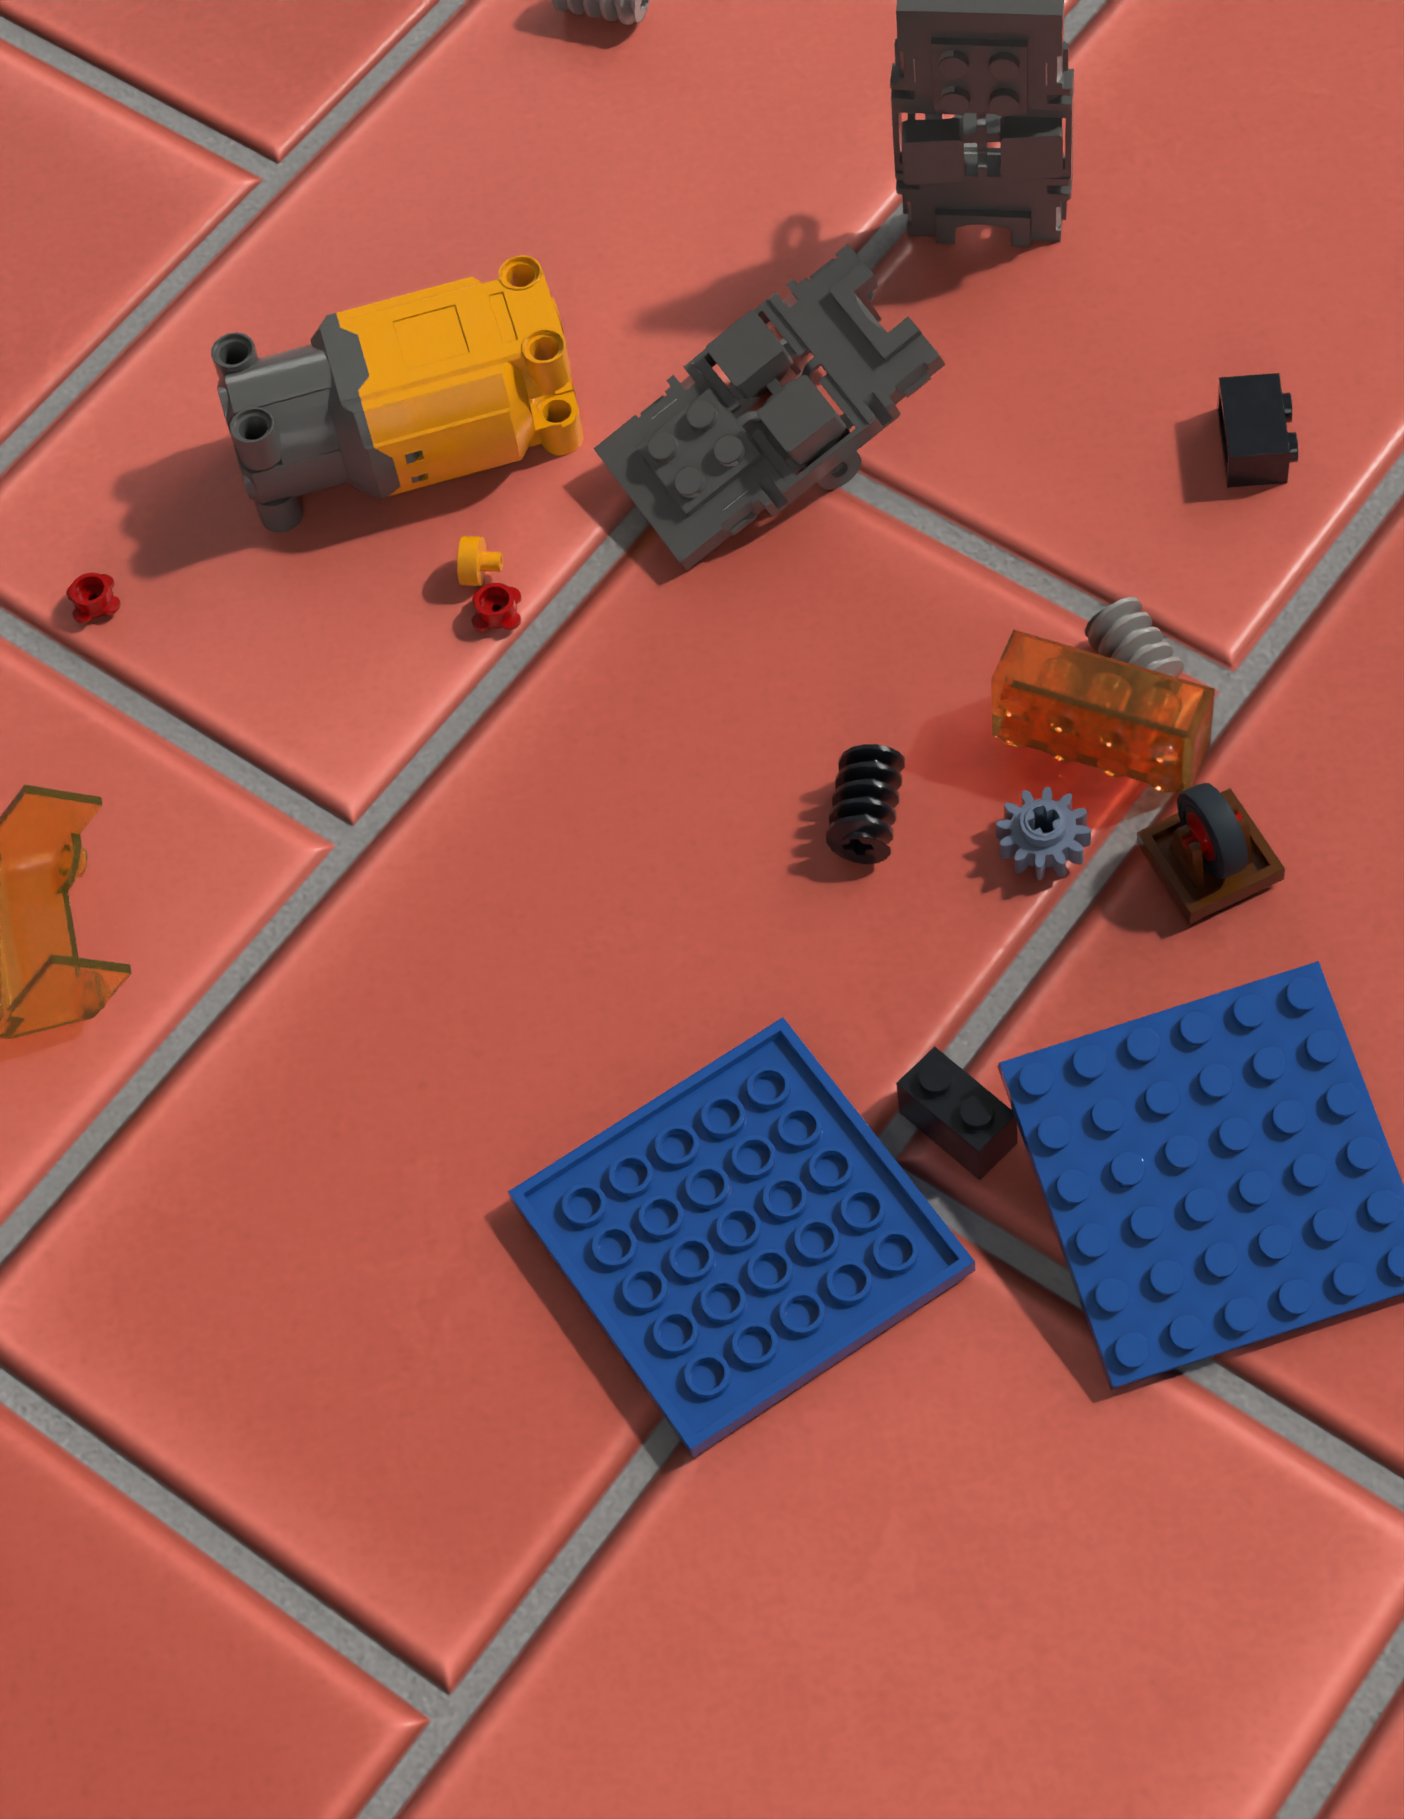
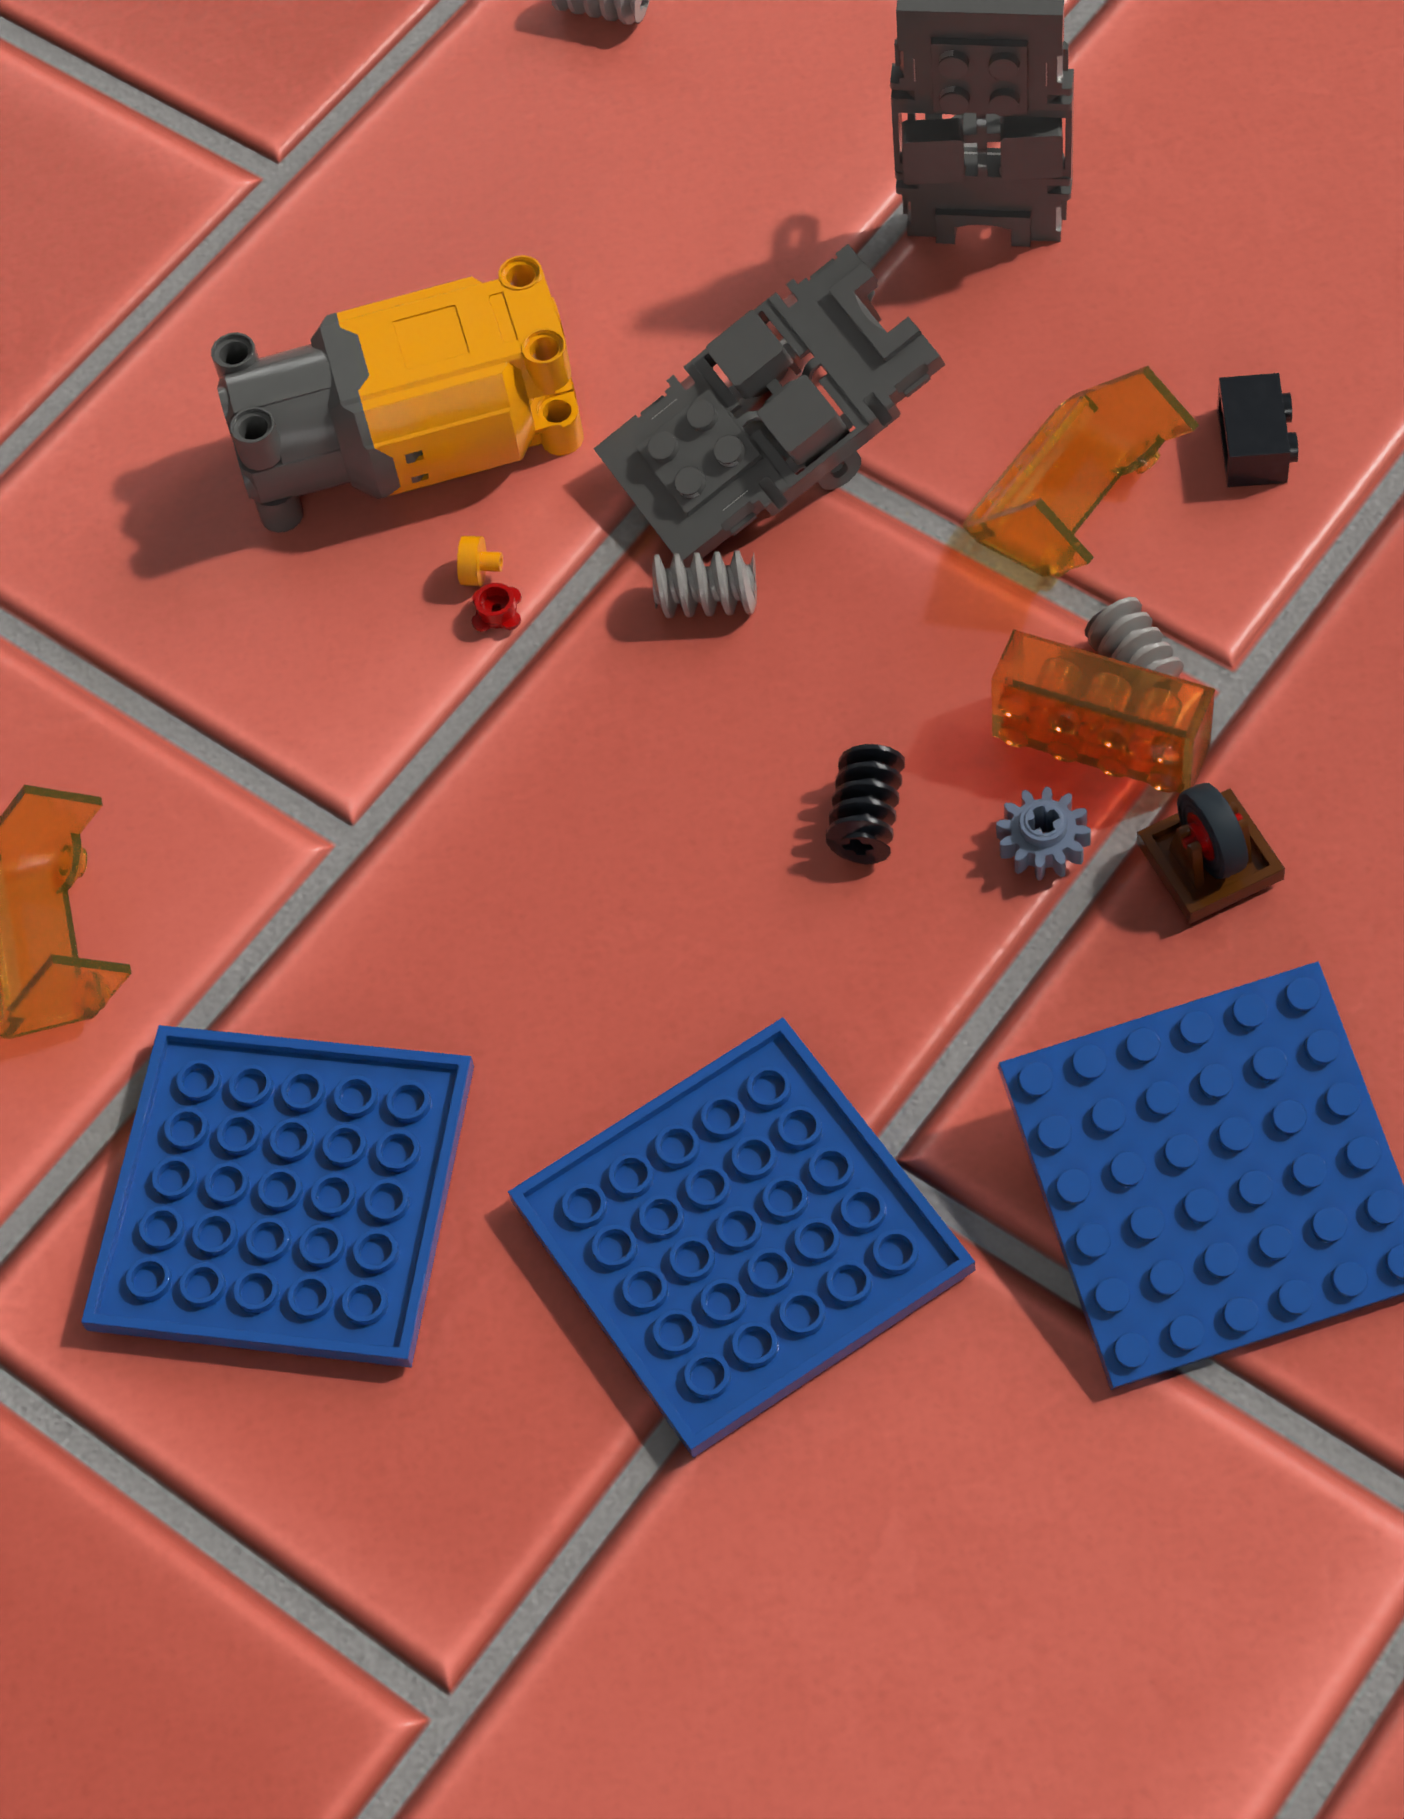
(88, 587): red plate -> none
(281, 1196): none -> blue plate
(704, 584): none -> light grey piece
(957, 1113): black brick -> none
(1072, 467): none -> clear yellow windscreen

